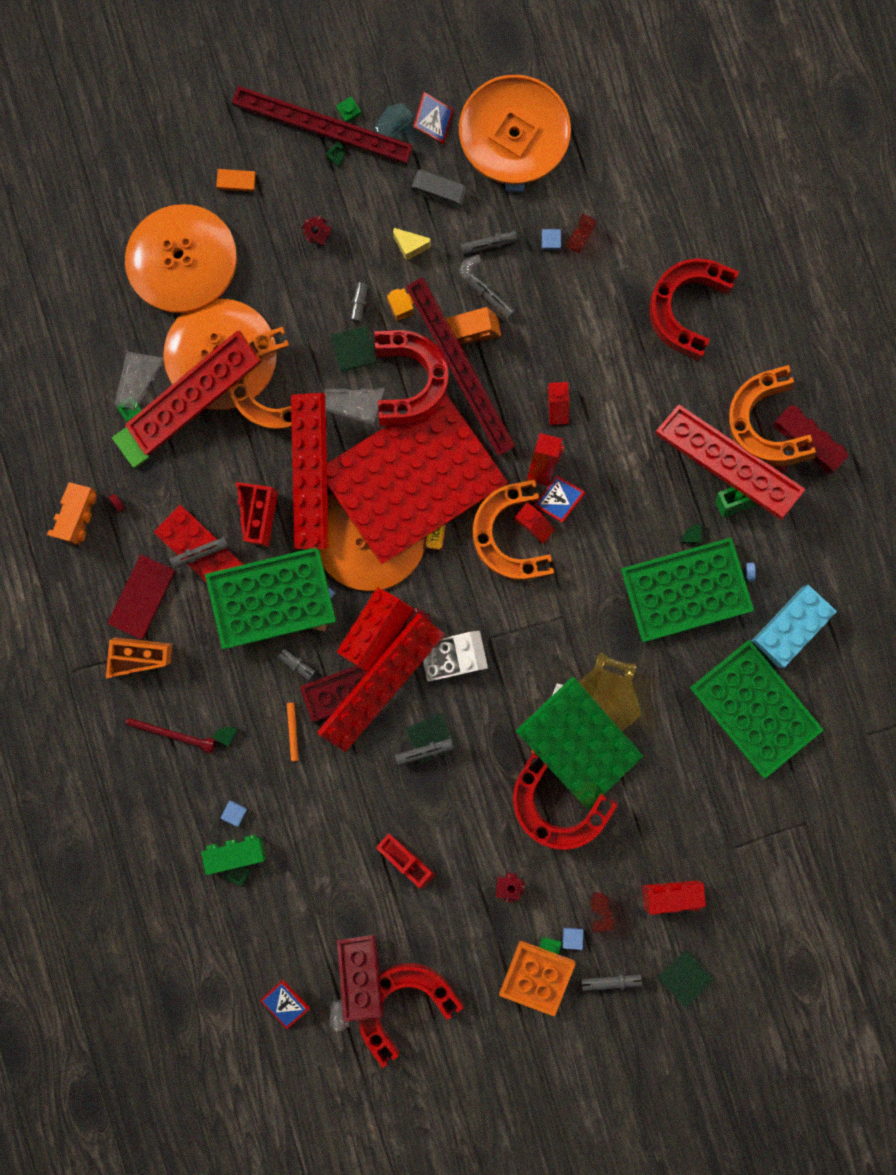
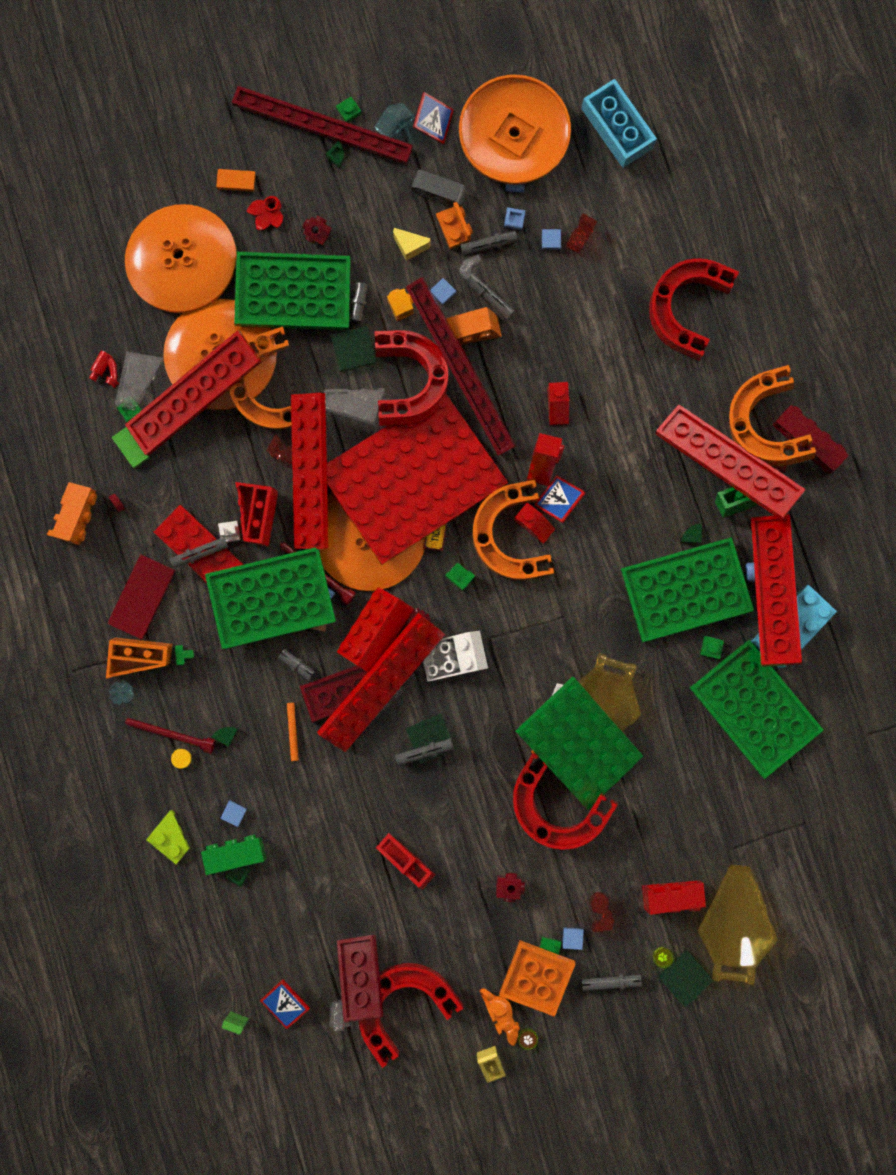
(100, 365): none -> red plant
(121, 692): none -> clear light blue gear
(169, 838): none -> lime wing
(181, 655): none -> green tile
(181, 758): none -> yellow tile
(230, 531): none -> white tile
(235, 1023): none -> bright green tile
(265, 215): none -> red plate
(274, 451): none -> clear red leg
(292, 291): none -> green plate
(345, 594): none -> dark red piece
(443, 291): none -> medium blue tile
(454, 226): none -> orange bracket
(460, 576): none -> green panel
(490, 1064): none -> light yellow slope
(501, 1011): none -> orange animal
(514, 219): none -> medium blue tile
(527, 1039): none -> tile
(618, 123): none -> medium azure brick
(662, 957): none -> clear neon green tile
(711, 647): none -> green plate
(737, 926): none -> clear yellow windscreen
(776, 591): none -> red plate

